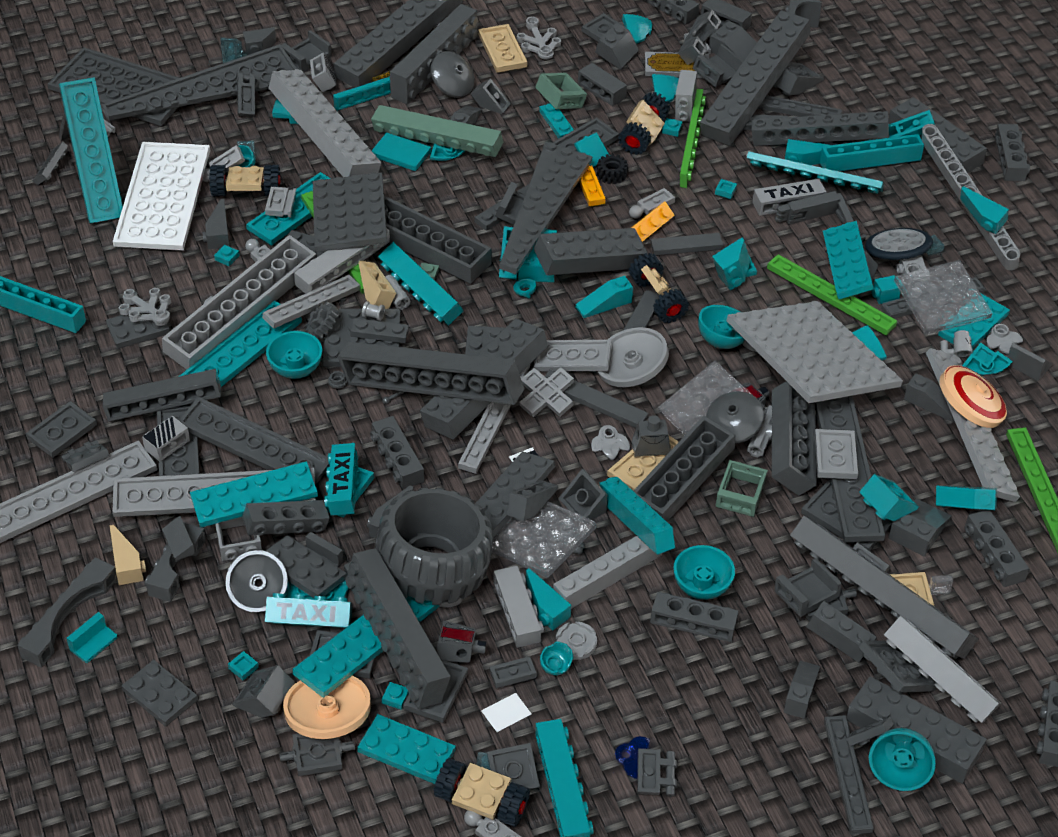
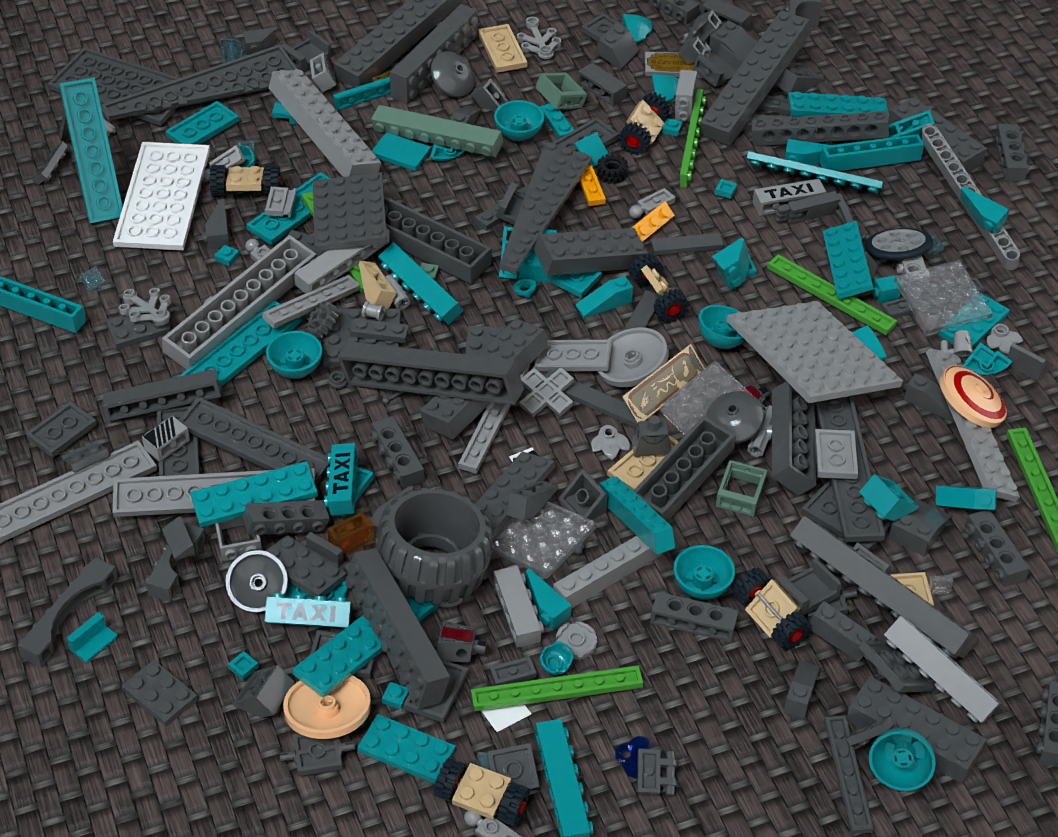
(92, 278): none -> clear light blue plate
(126, 558): tan slope -> none
(203, 125): none -> teal plate
(245, 94): dark grey plate -> none
(351, 532): none -> clear orange brick
(519, 120): none -> teal piece
(556, 688): none -> bright green plate
(577, 283): none -> teal plate
(663, 383): none -> sticker
(772, 608): none -> plate
(823, 104): none -> teal plate

